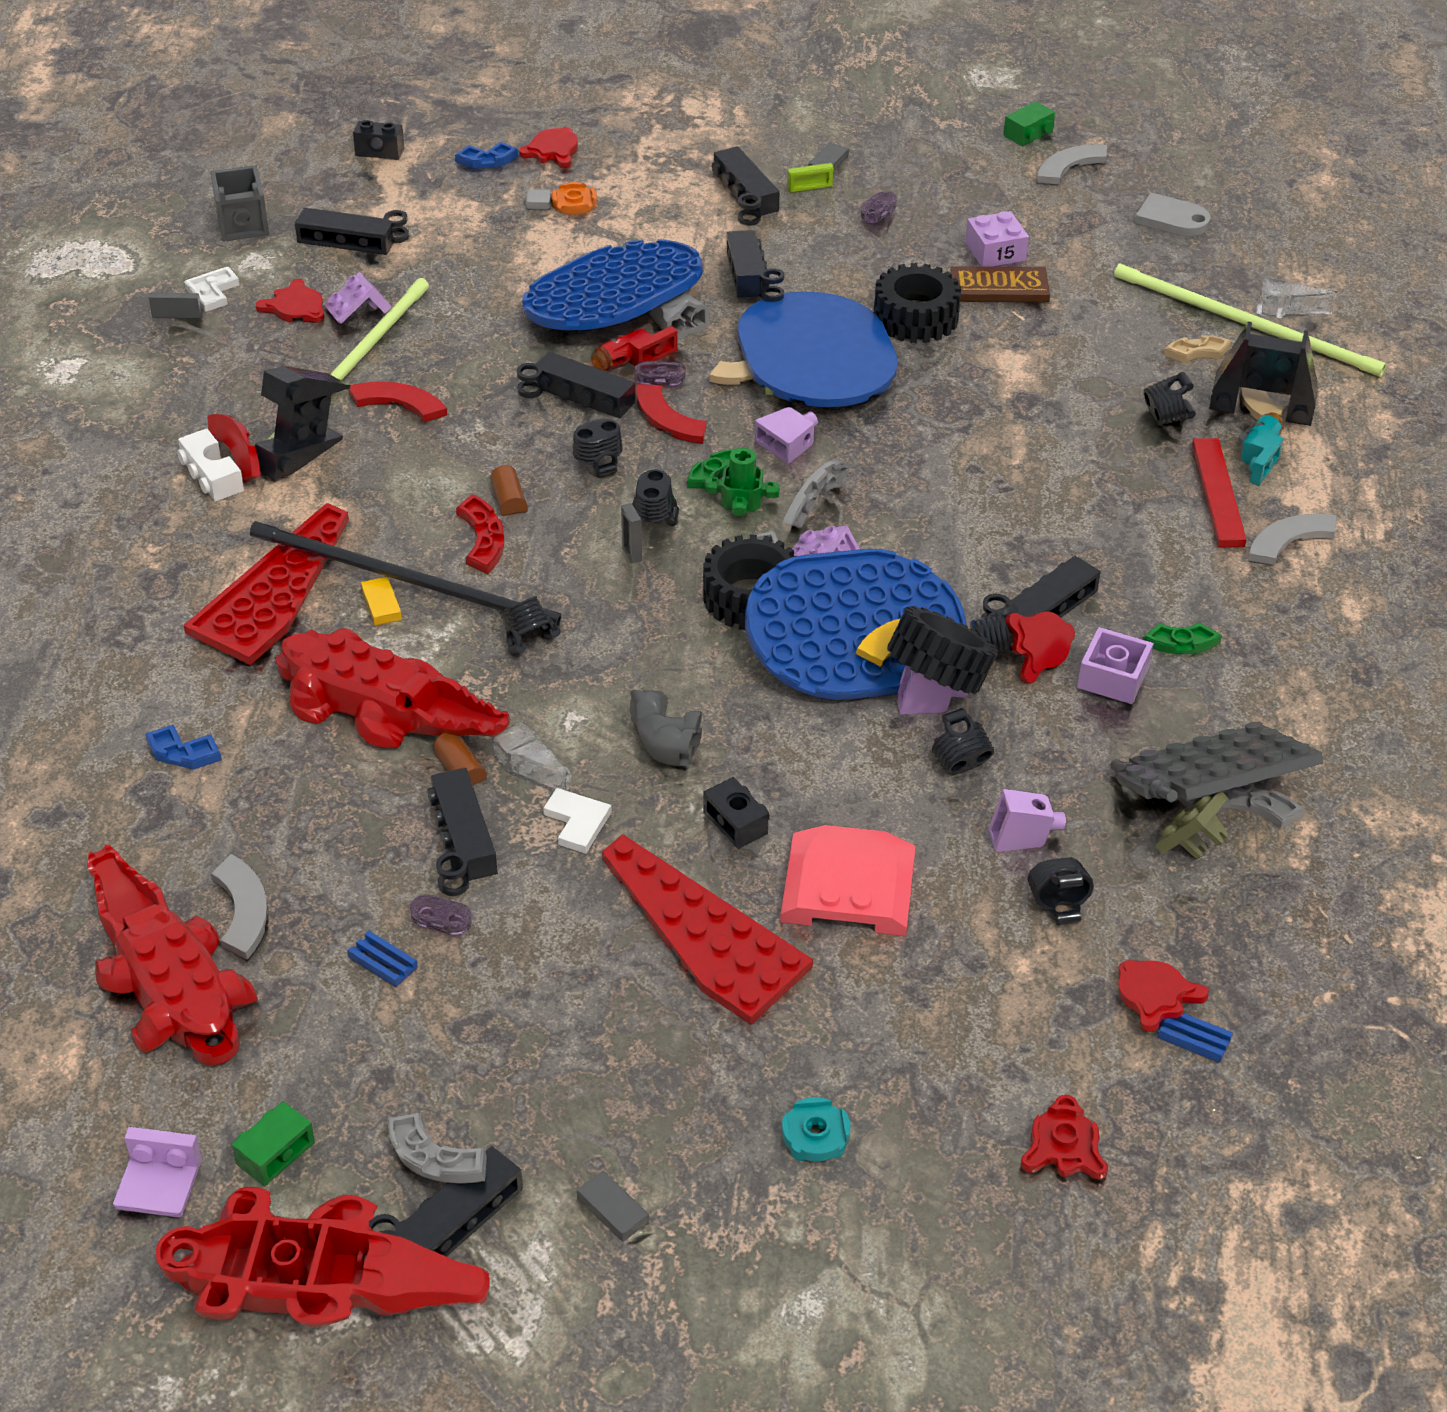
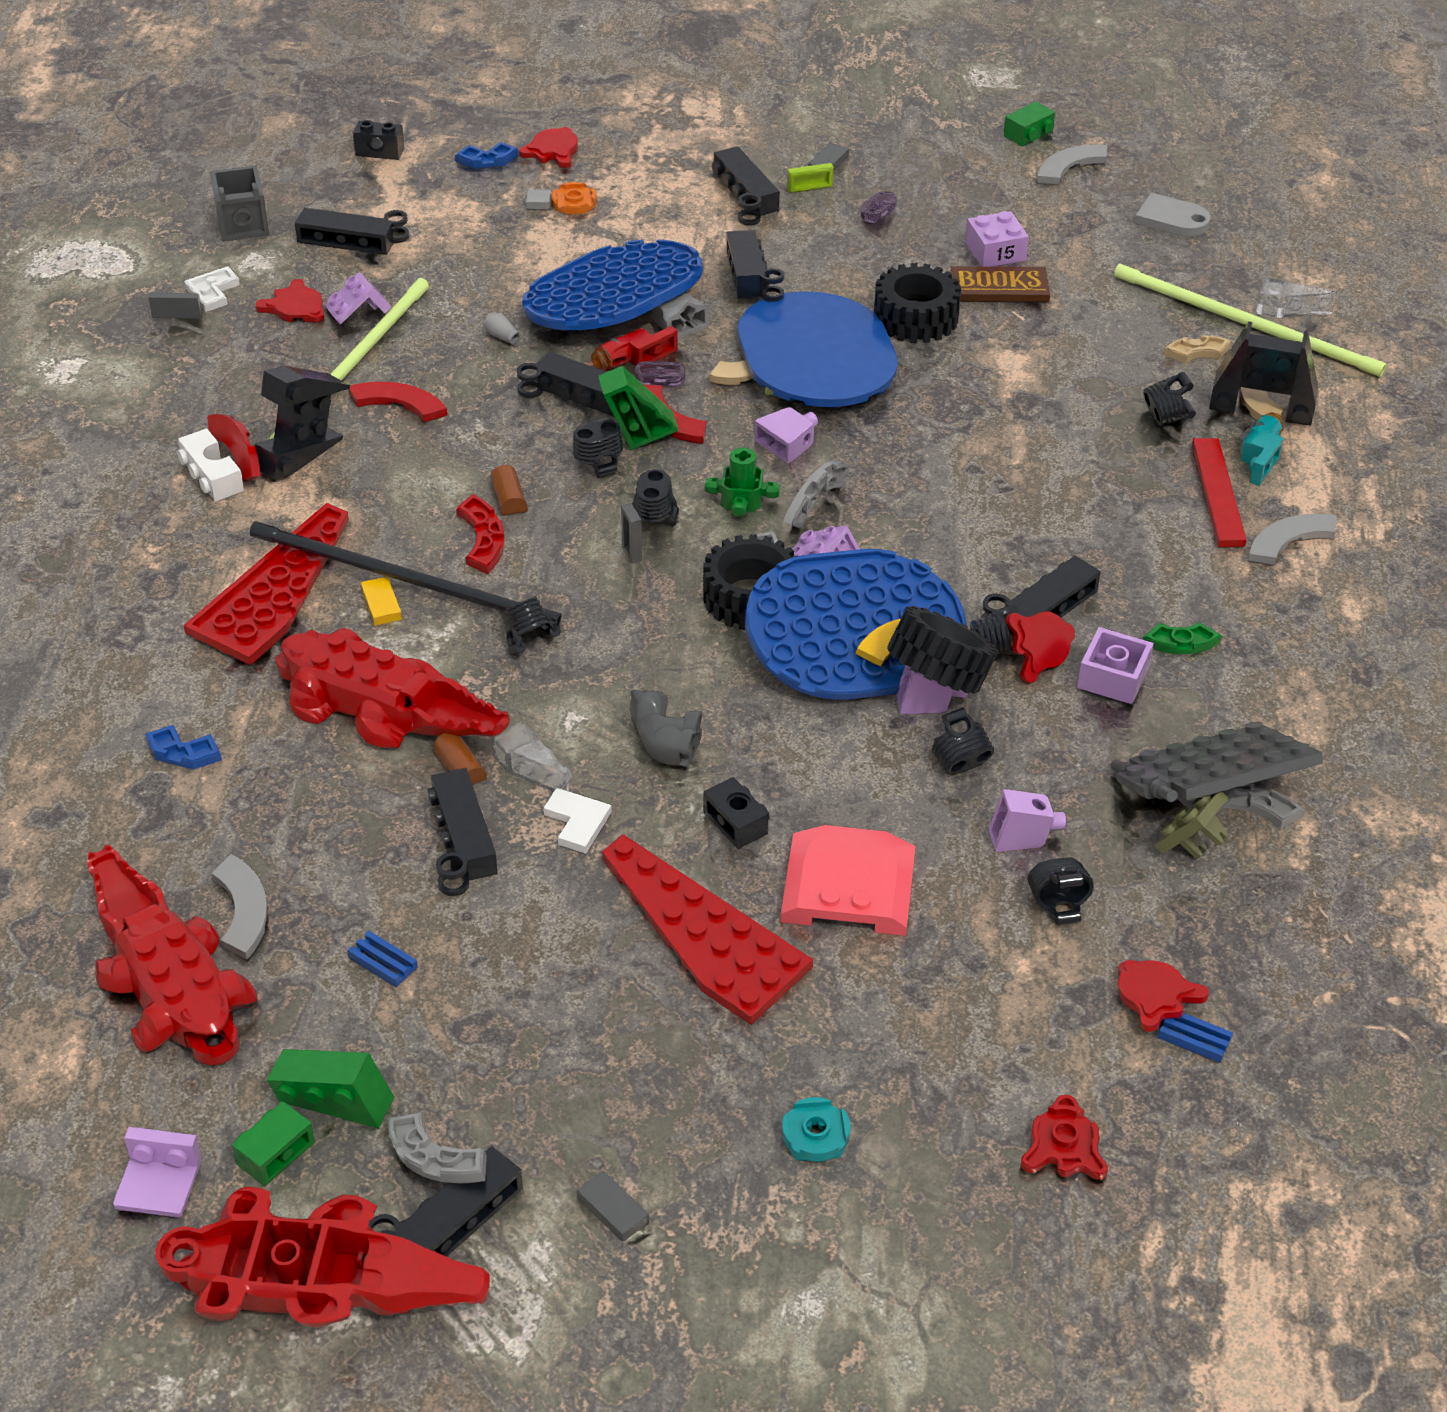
(332, 1084): none -> green wedge
(444, 915): clear purple plate -> none
(500, 327): none -> light grey cone
(636, 408): none -> green wedge
(709, 468): green tile -> none

